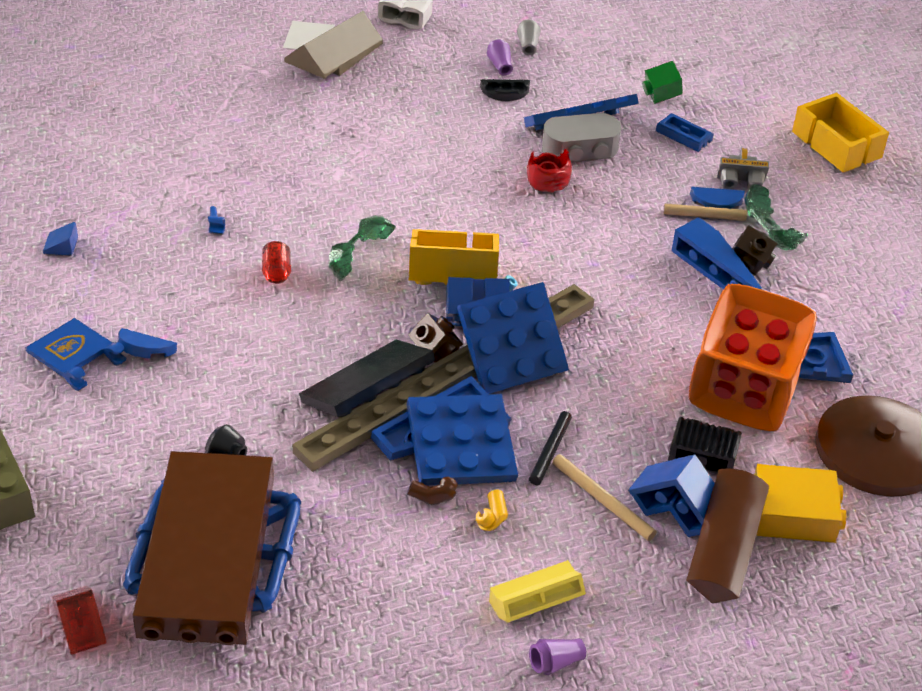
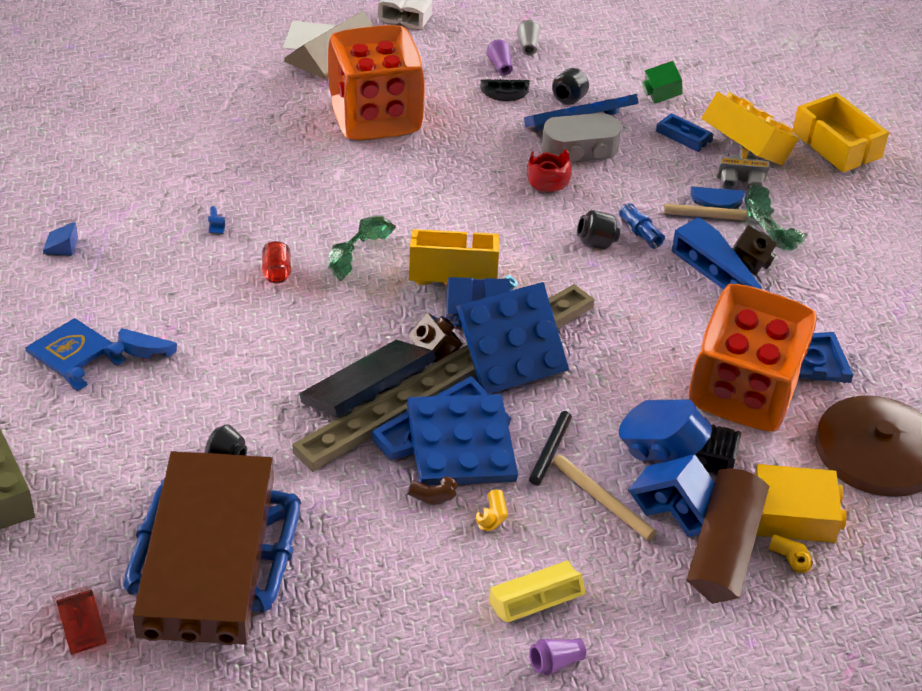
(376, 82): none -> orange piece
(570, 86): none -> black head
(598, 229): none -> black head
(641, 225): none -> blue pin
(664, 430): none -> blue brick
(750, 127): none -> yellow brick
(795, 553): none -> yellow arm

